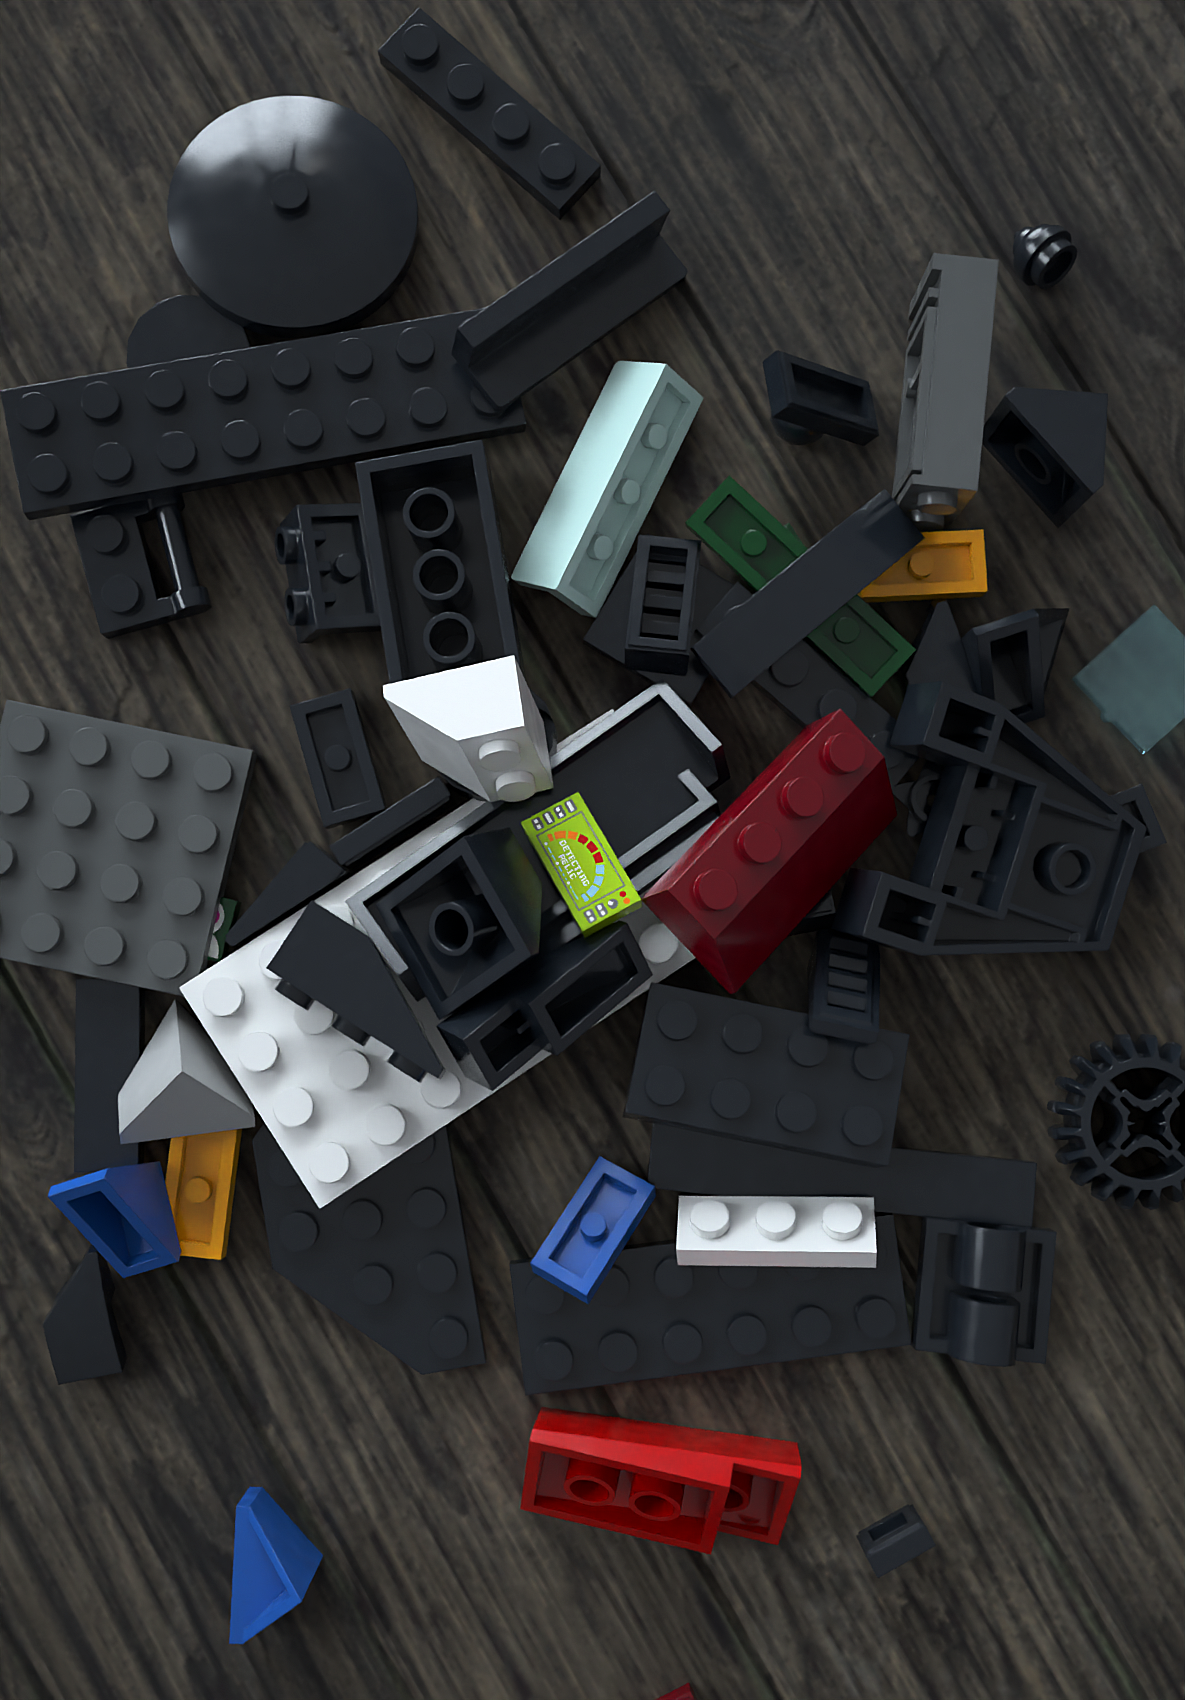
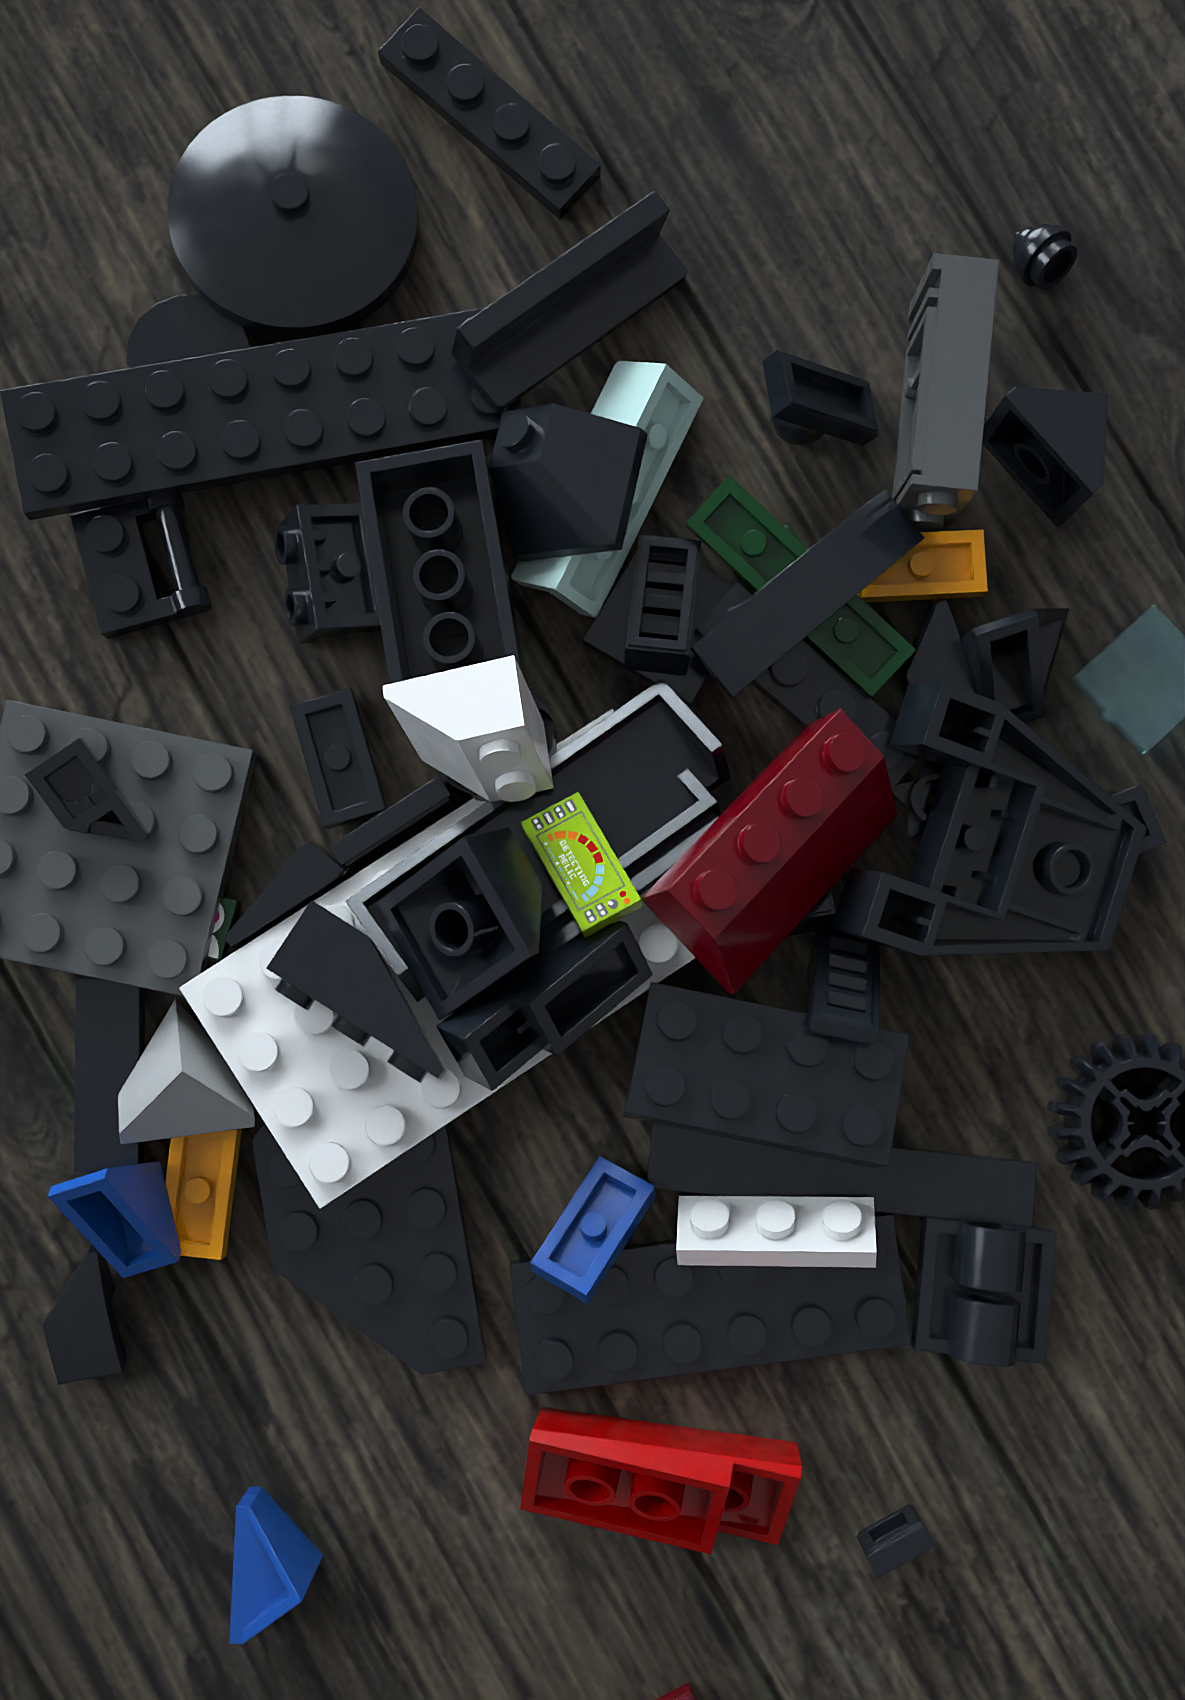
(85, 794): none -> black slope
(565, 480): none -> black slope

